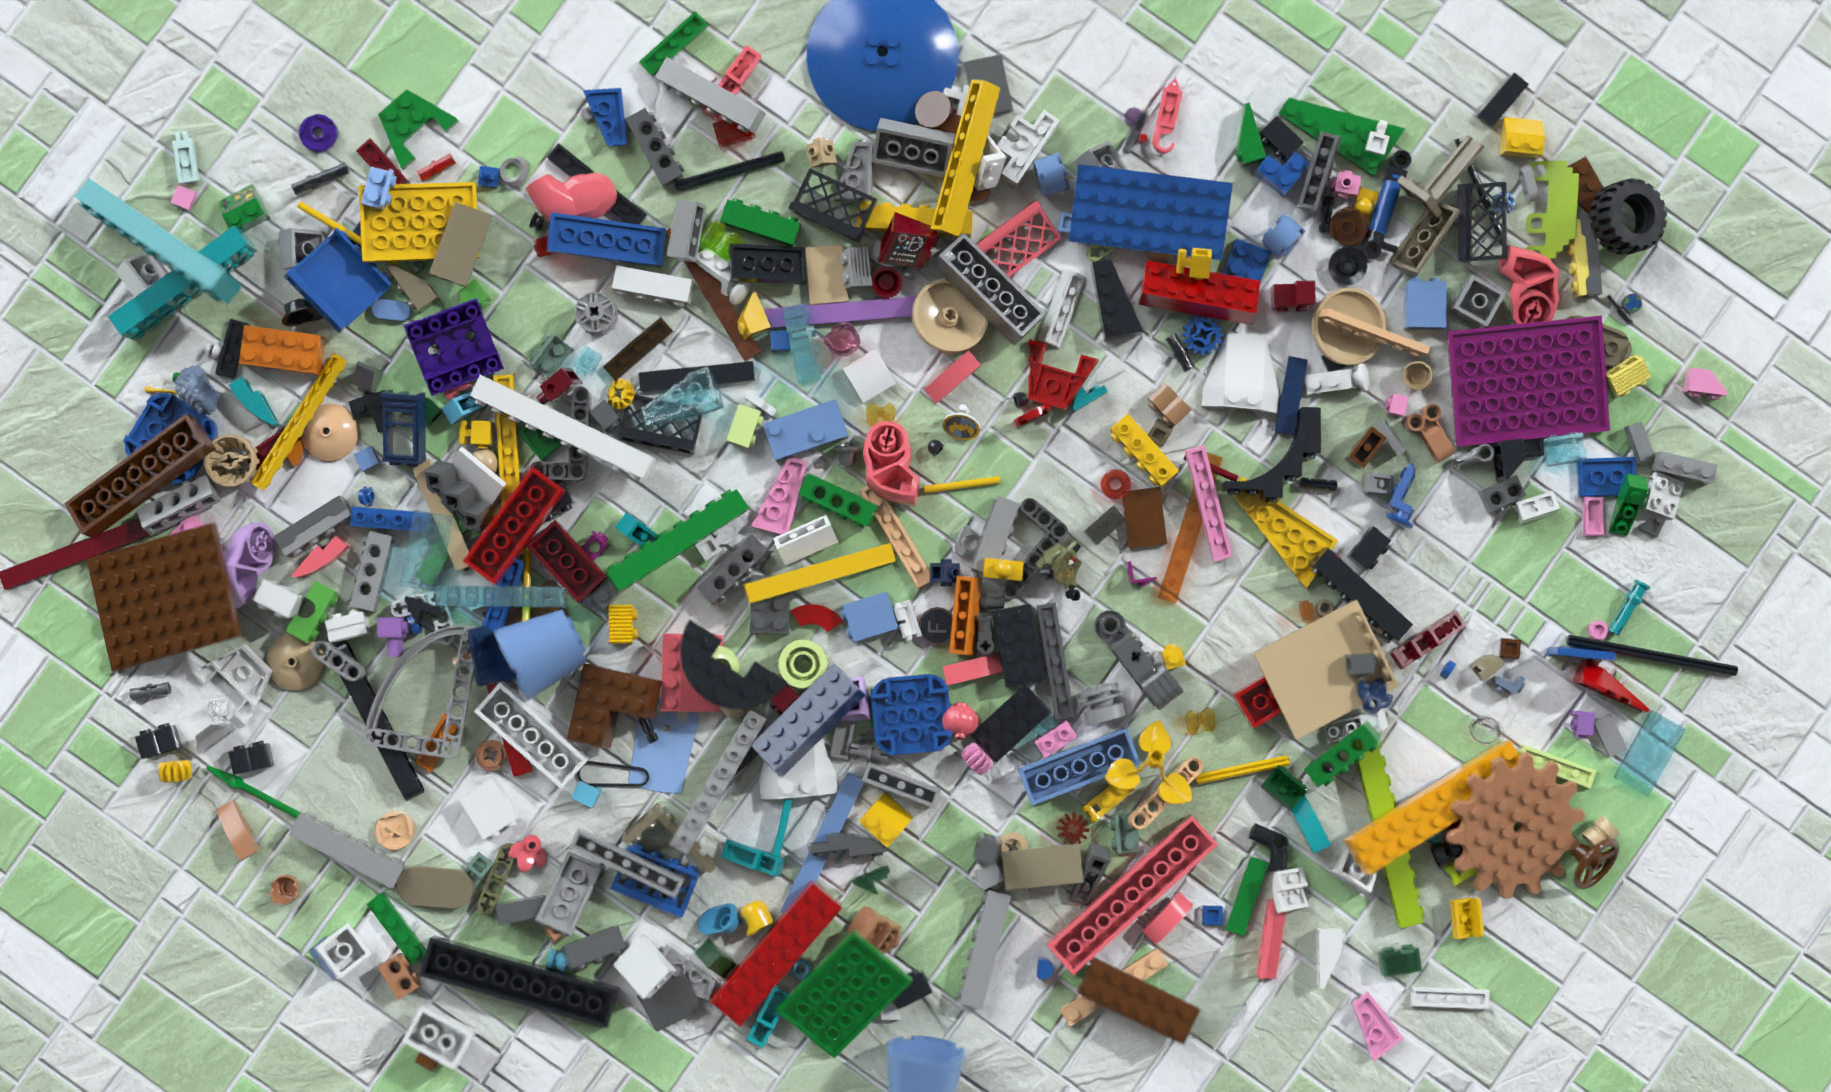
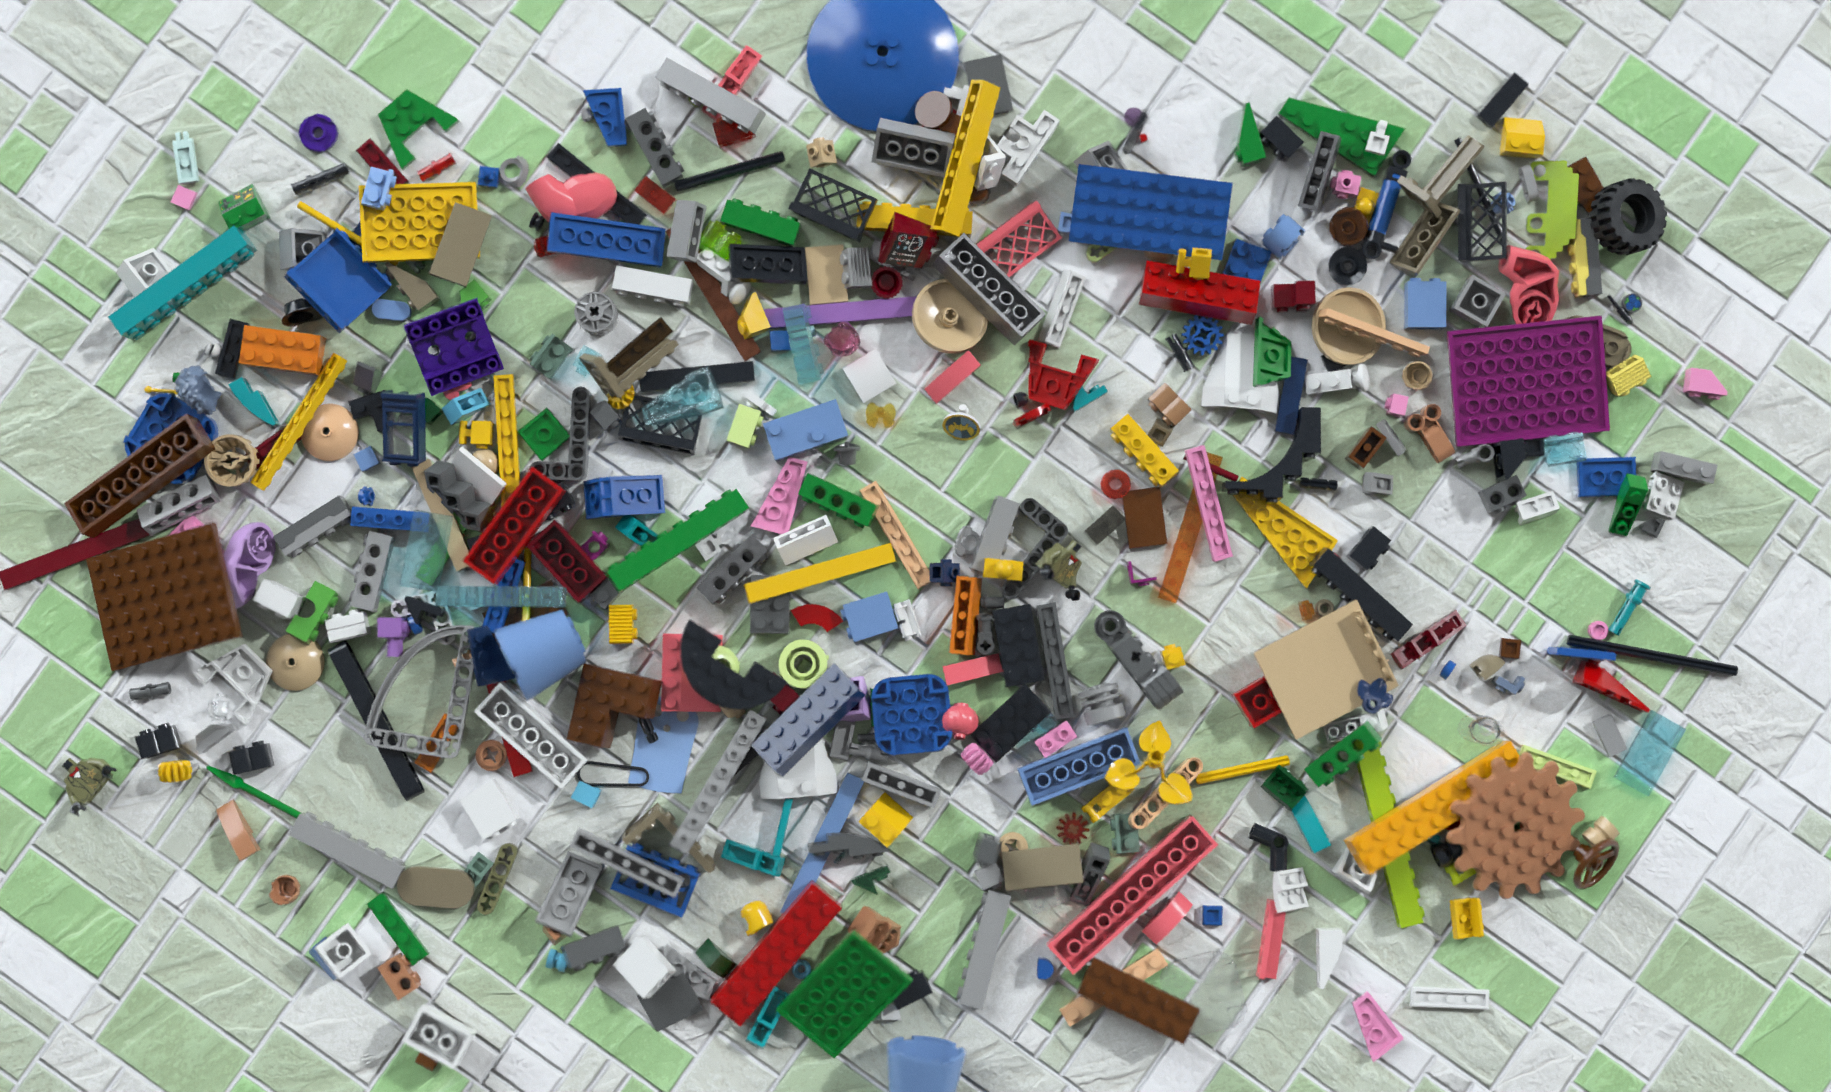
(85, 781): none -> olive torso
(157, 242): brick -> none
(296, 454): orange tile -> none
(322, 557): coral slope -> none
(347, 662): light grey beam -> none
(394, 830): light nougat tile -> none
(519, 909): dark grey slope -> none
(519, 981): black brick -> none
(528, 856): coral plate -> none
(563, 381): dark red torso -> none
(563, 427): white brick -> none
(617, 386): none -> dark tan bracket
(623, 496): none -> blue bracket
(655, 195): none -> clear red plate
(674, 43): green plate -> none
(719, 919): dark azure piece -> none
(858, 171): light grey wing -> none
(888, 462): coral piece -> none
(935, 447): black hinge -> none
(936, 626): black tile -> none
(962, 484): yellow bar -> none
(1051, 175): medium blue brick -> none
(1113, 304): black wedge -> none
(1167, 115): coral plate -> none
(1205, 717): clear yellow piece -> none
(1247, 896): green tile -> none
(1271, 355): none -> green wing
(1281, 177): blue brick -> none
(1326, 214): black axle -> none
(1360, 664): dark grey brick -> none
(1400, 960): clear green brick -> none
(1403, 510): blue piece -> none
(1582, 724): medium lavender brick -> none
(1593, 516): bright pink tile -> none
(1639, 442): tile -> none

